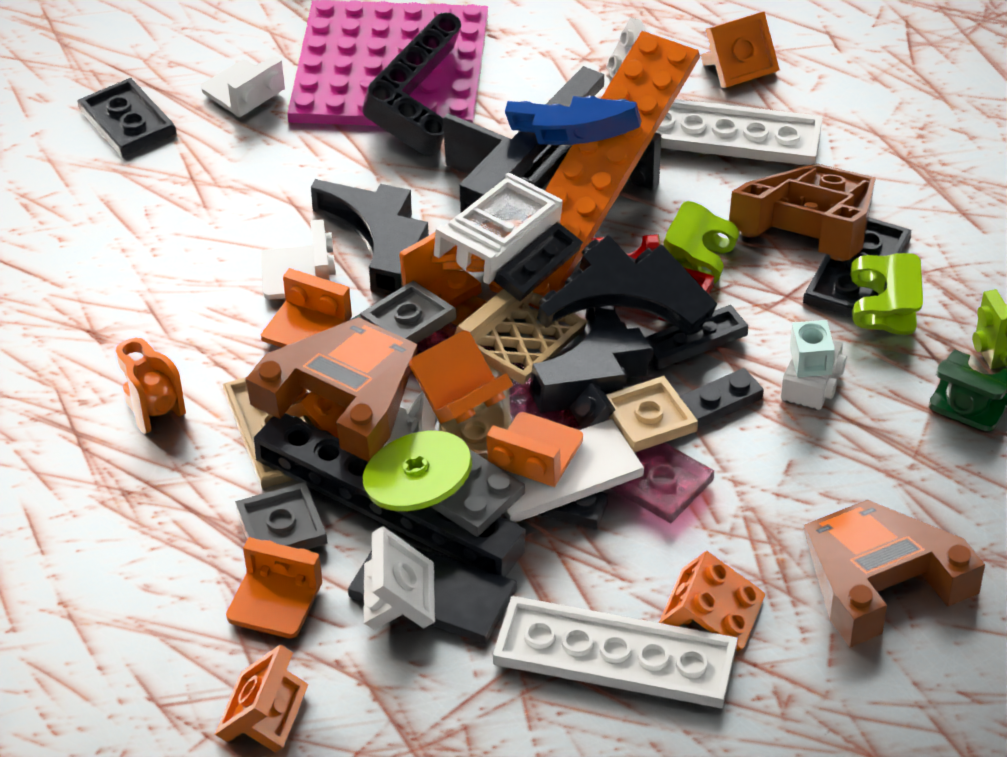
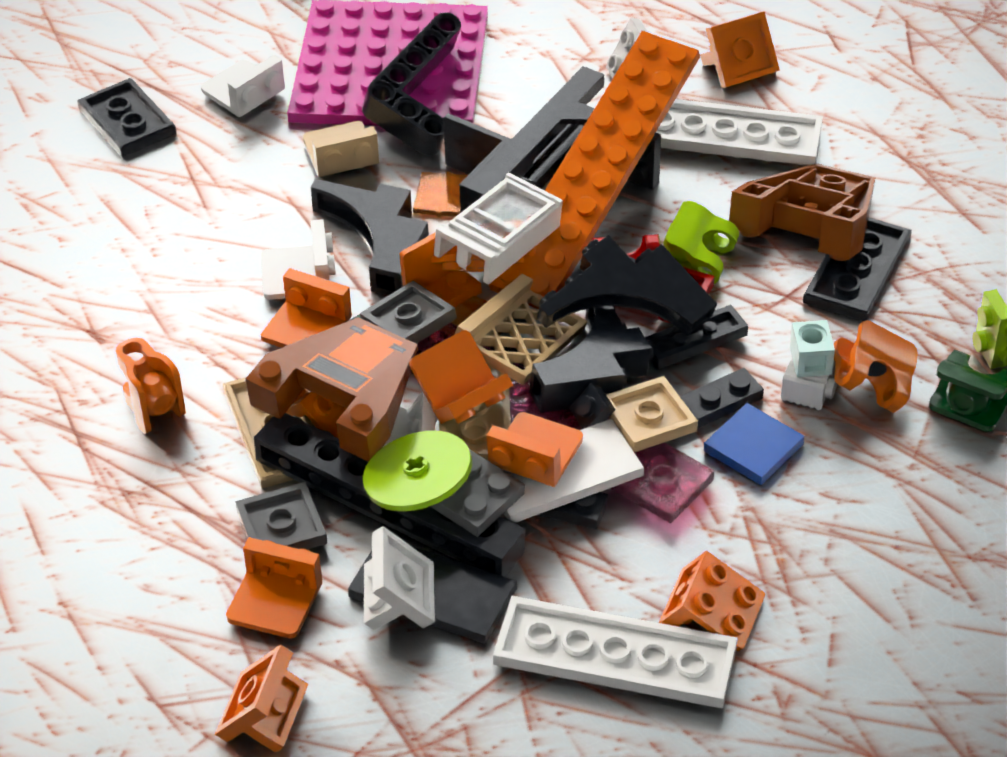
(342, 148): none -> tan bracket
(438, 194): none -> clear orange piece
(538, 261): black plate -> none
(583, 122): blue slope -> none
(754, 443): none -> tile
(876, 548): wedge -> none
(882, 359): none -> orange piece
(900, 292): lime piece -> none

